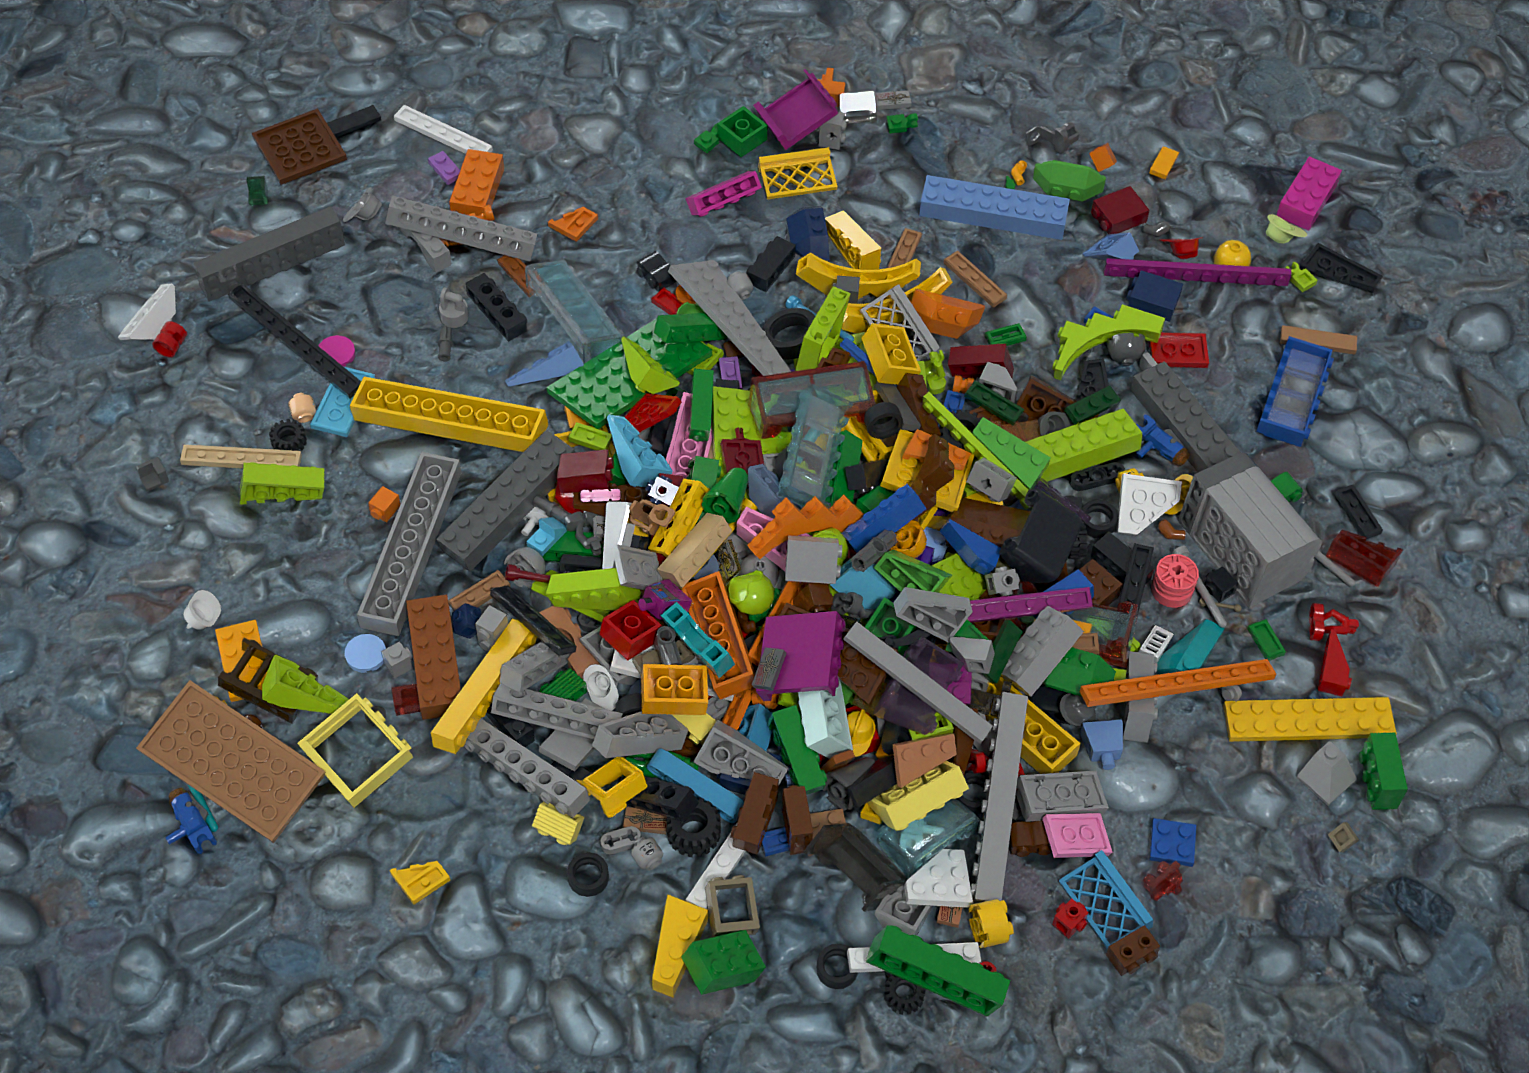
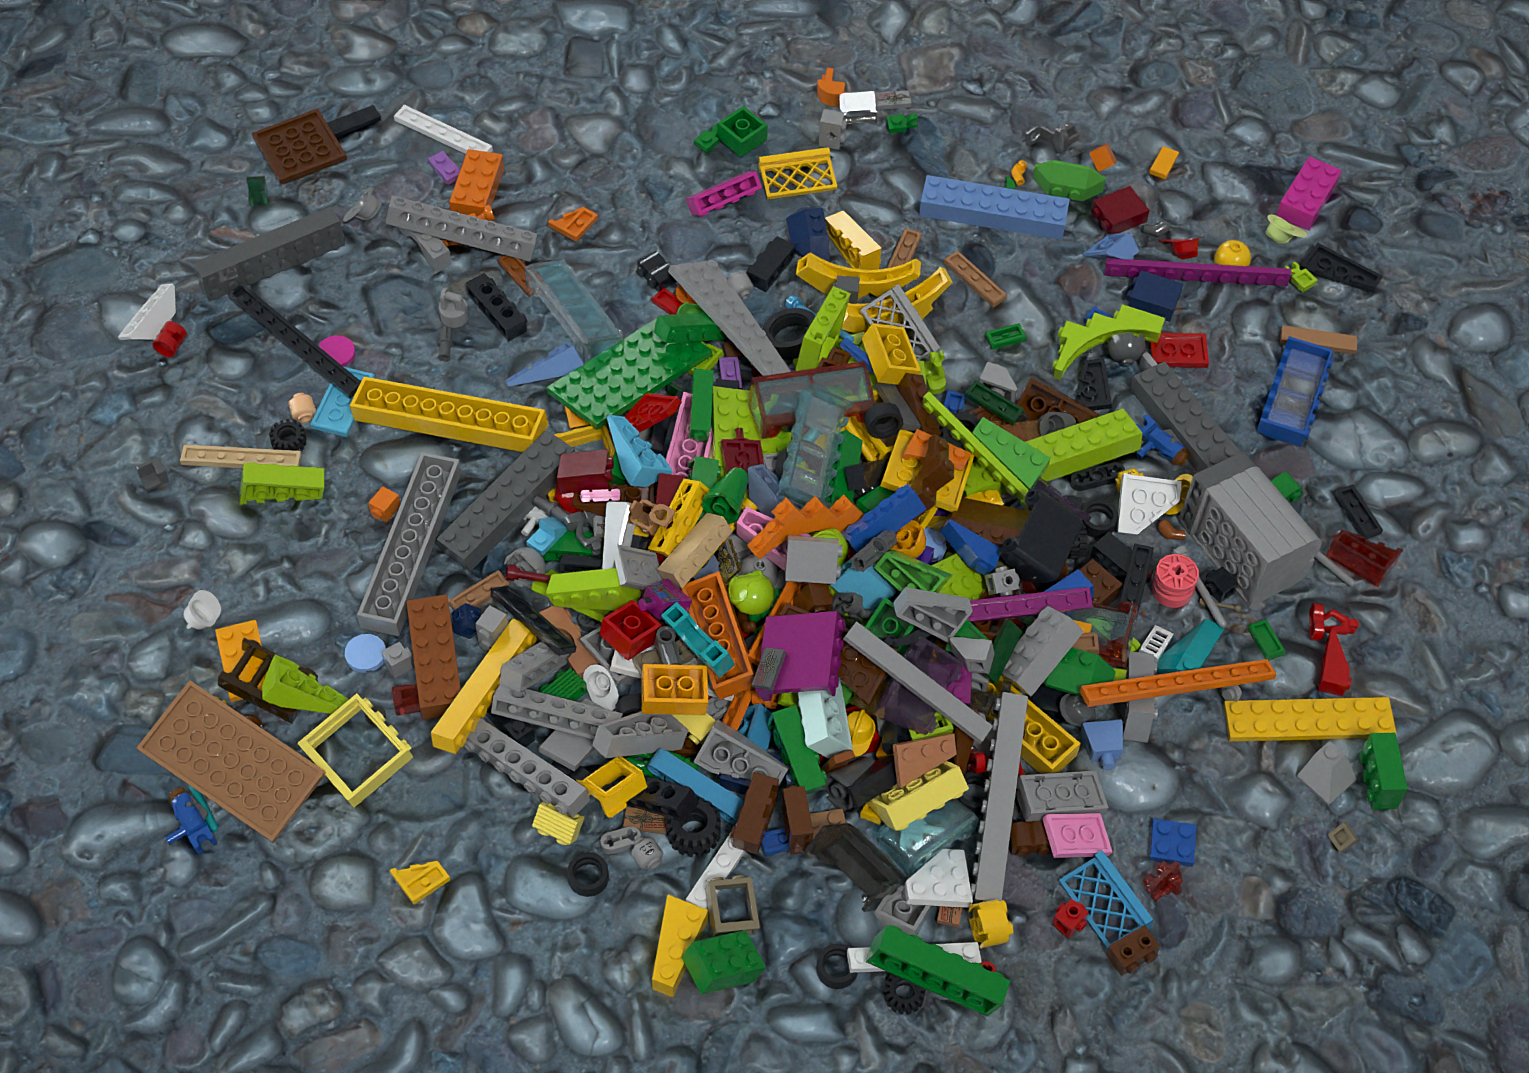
(590, 437): lime plate -> none
(645, 370): lime wedge -> none
(669, 490): brick -> none
(798, 111): magenta panel -> none
(946, 314): orange wedge -> none
(962, 385): orange wheel -> none
(971, 360): dark red wedge -> none
(991, 480): light grey brick -> none
(1092, 405): dark green plate -> none

